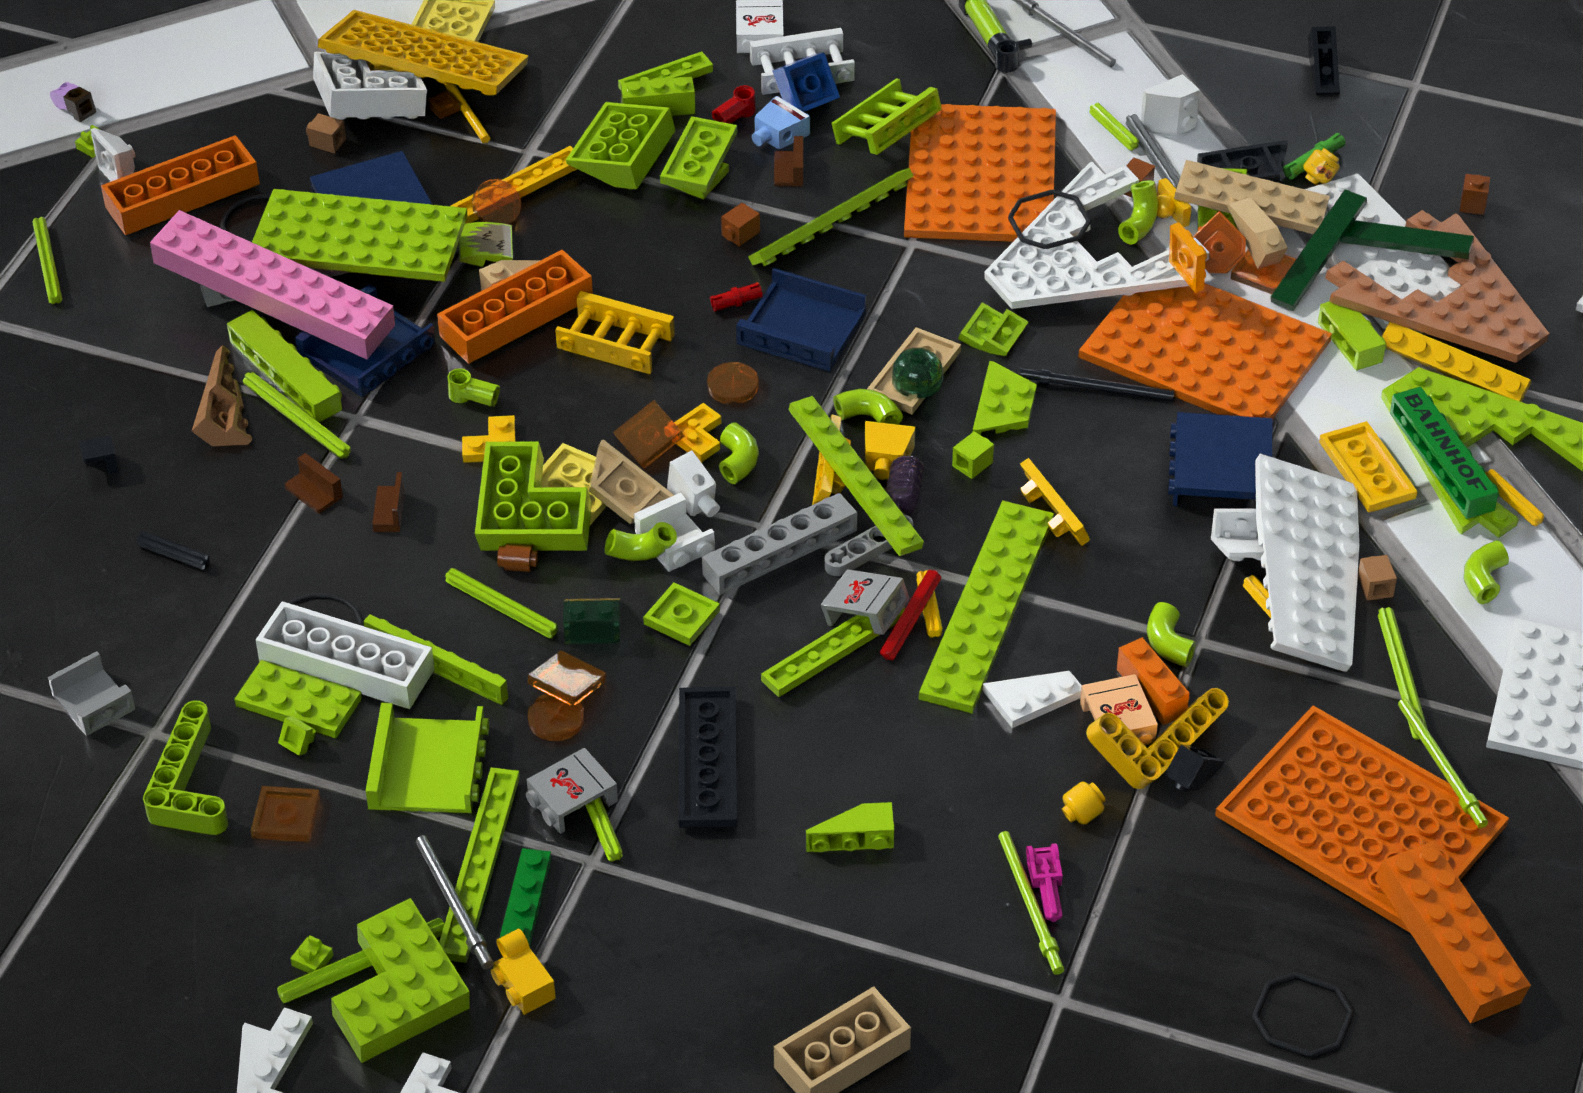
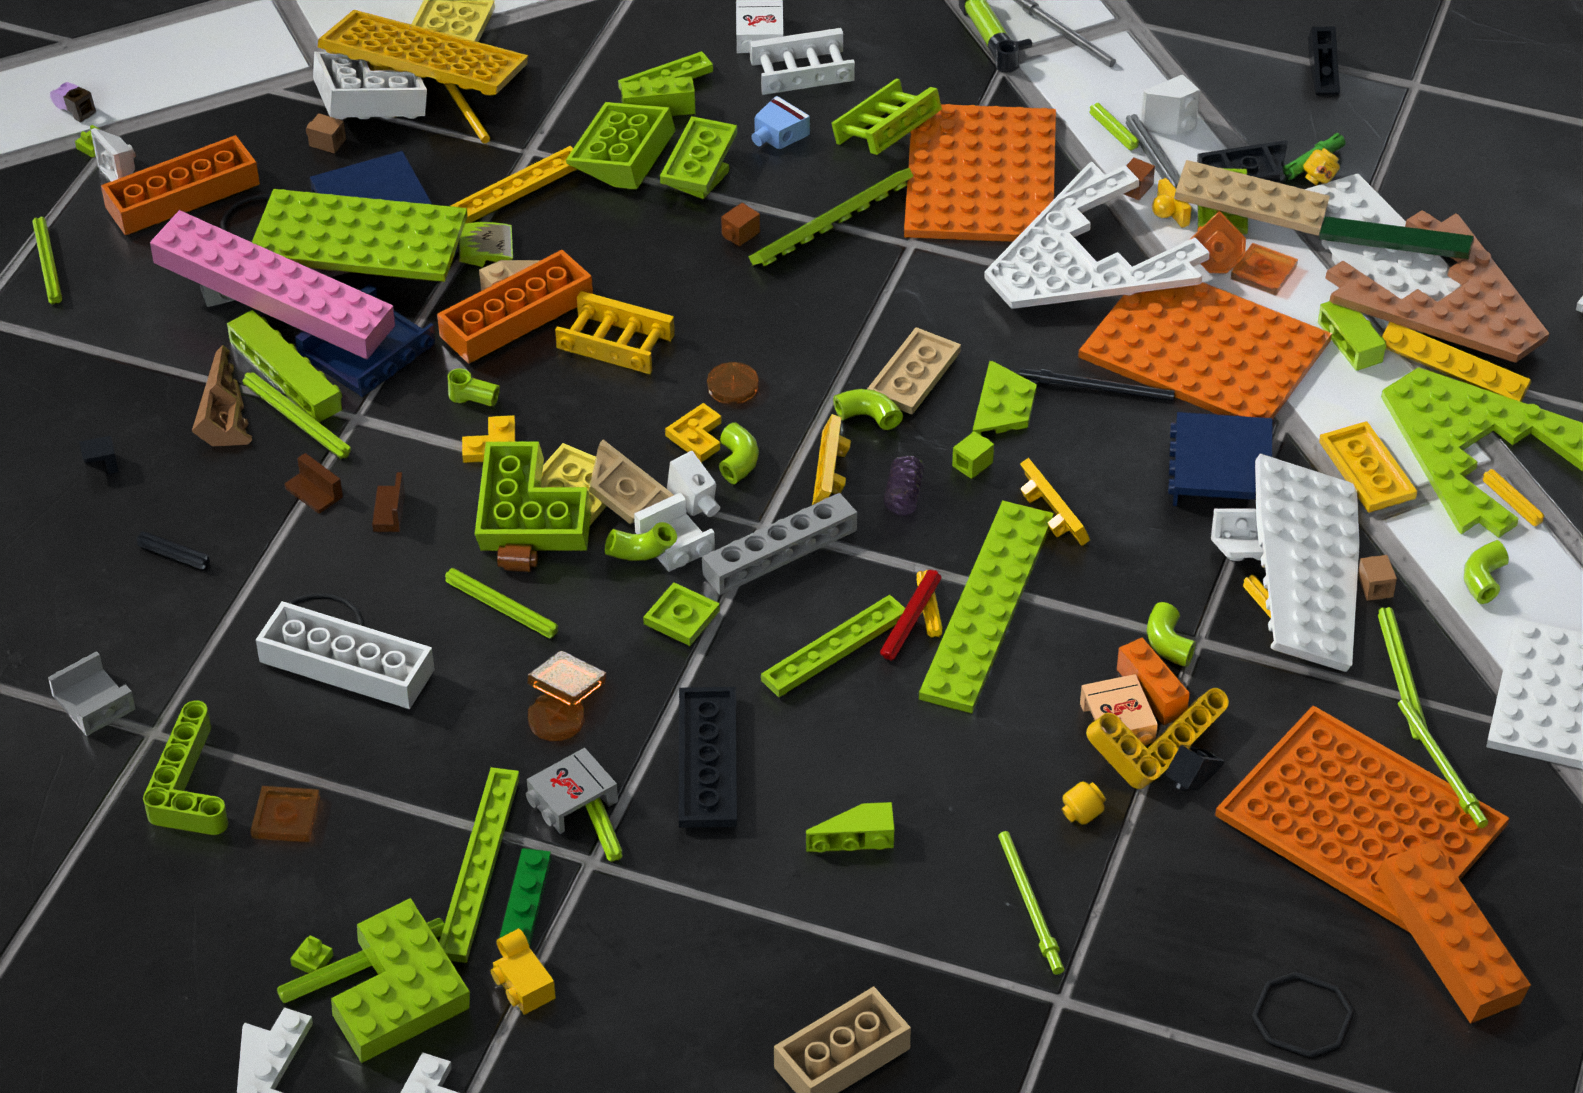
(287, 693): lime plate -> none
(296, 735): lime tile -> none
(426, 763): lime panel -> none
(444, 104): reddish brown plate -> none
(450, 665): lime plate -> none
(475, 940): flat silver bar -> none
(496, 202): clear orange tile -> none
(592, 620): clear green slope -> none
(648, 434): clear orange tile -> none
(736, 296): red pin -> none
(740, 105): red piece -> none
(789, 165): reddish brown panel -> none
(803, 320): dark blue panel -> none
(807, 82): blue brick -> none
(852, 560): light grey beam -> none
(856, 476): lime plate -> none
(866, 595): light grey panel -> none
(885, 444): yellow torso -> none
(917, 372): clear green cylinder -> none
(992, 331): lime slope -> none
(1032, 696): white wing -> none
(1047, 875): dark pink connector -> none
(1057, 243): black piece -> none
(1143, 214): lime cylinder -> none
(1187, 257): light orange plate -> none
(1261, 233): tan slope -> none
(1318, 250): dark green tile -> none
(1444, 452): green brick -> none
(1474, 194): dark orange brick -> none

